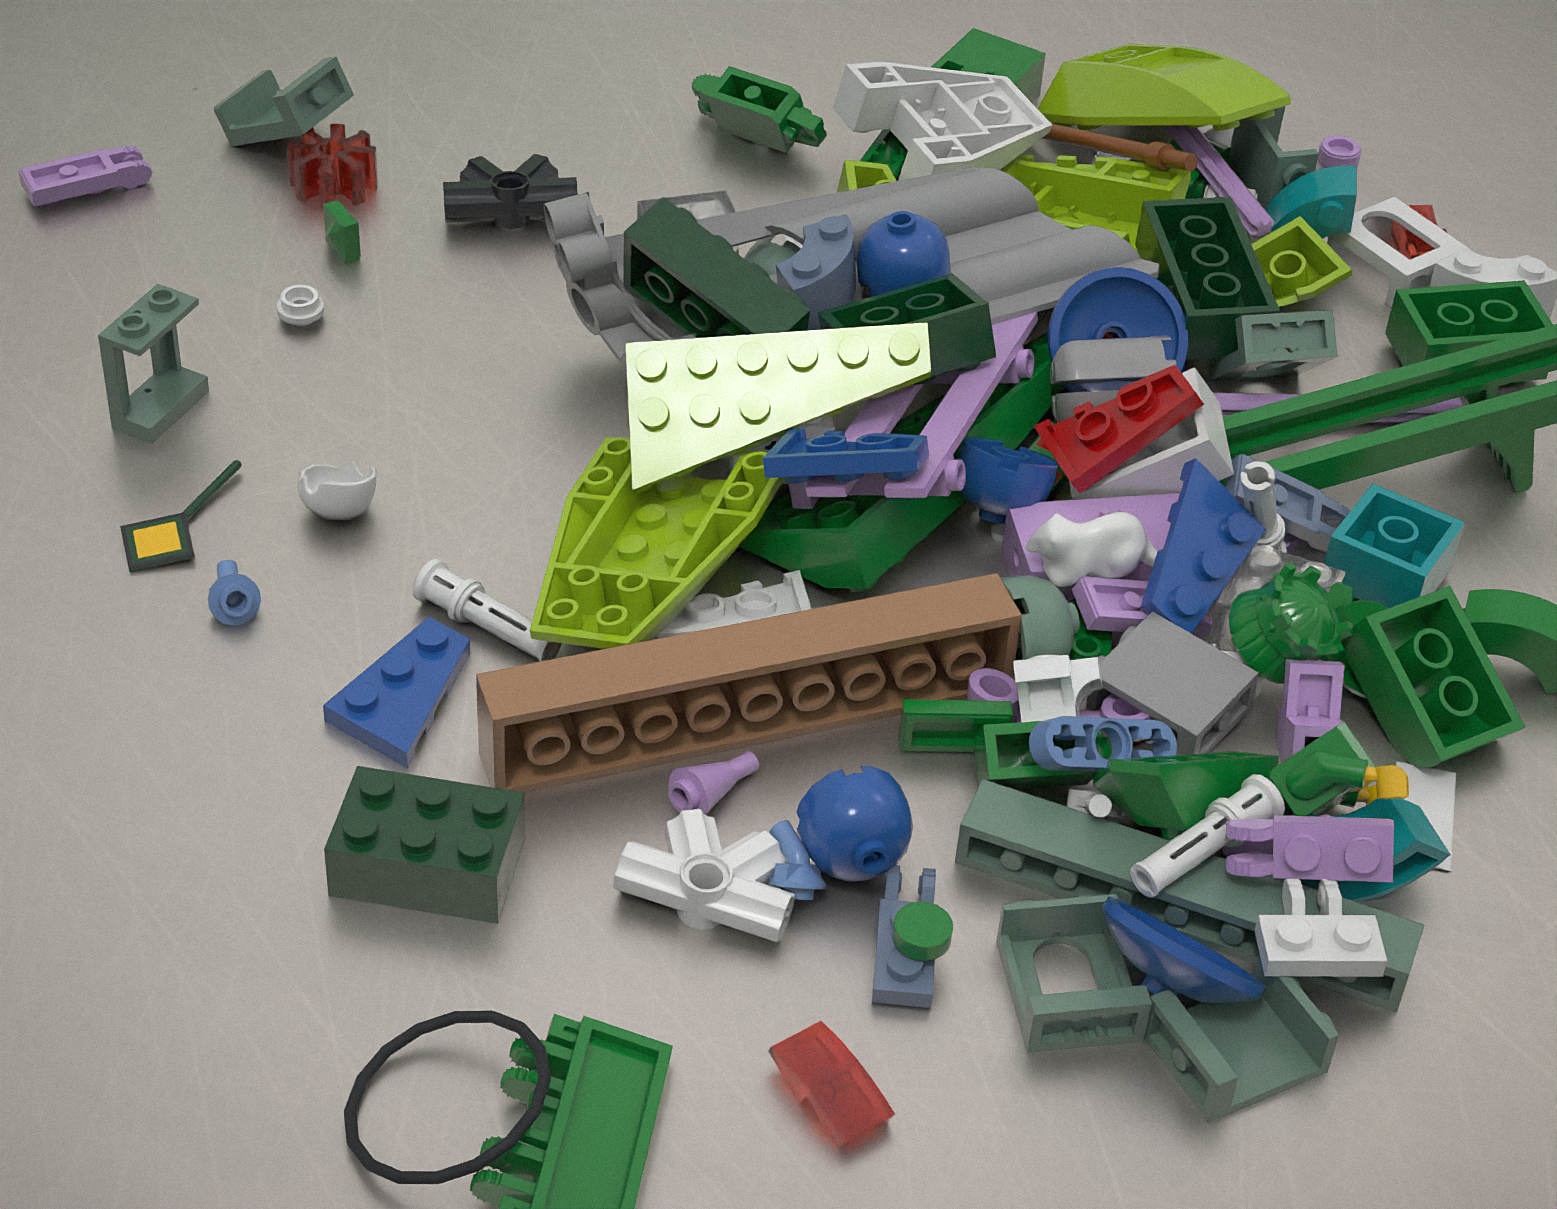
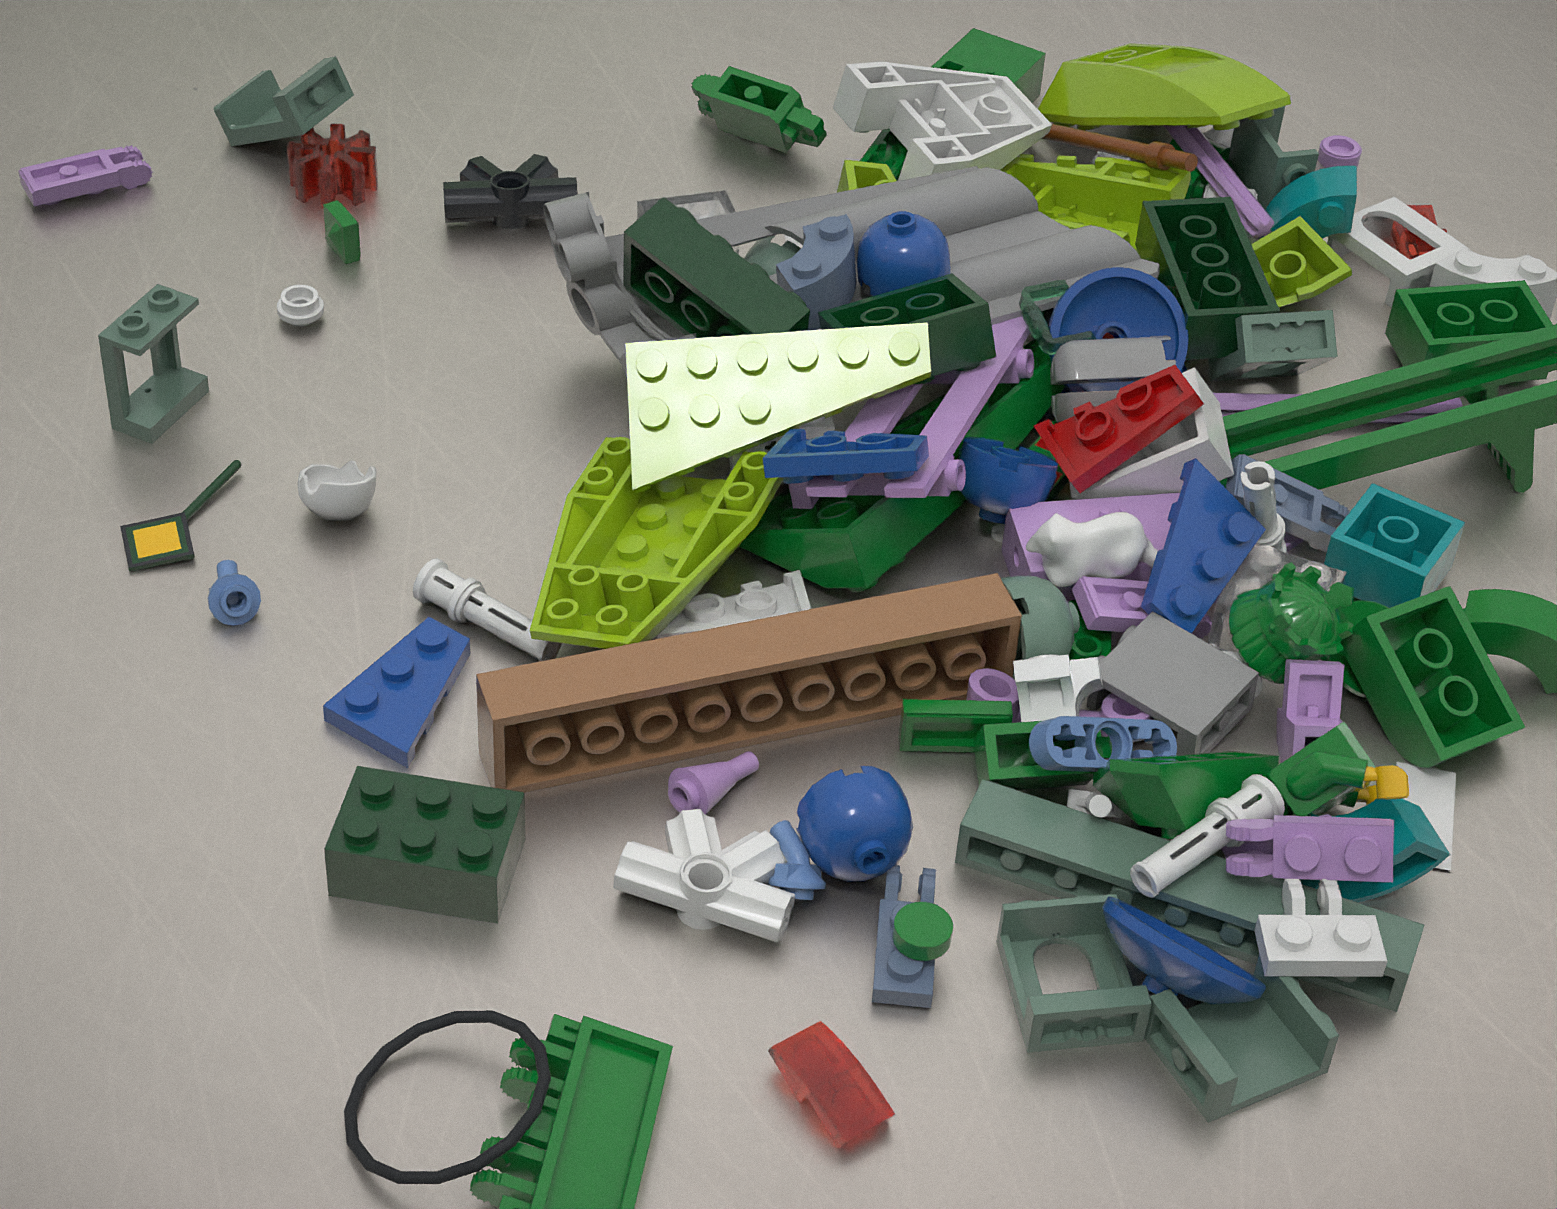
(1035, 320): none -> clear green piece

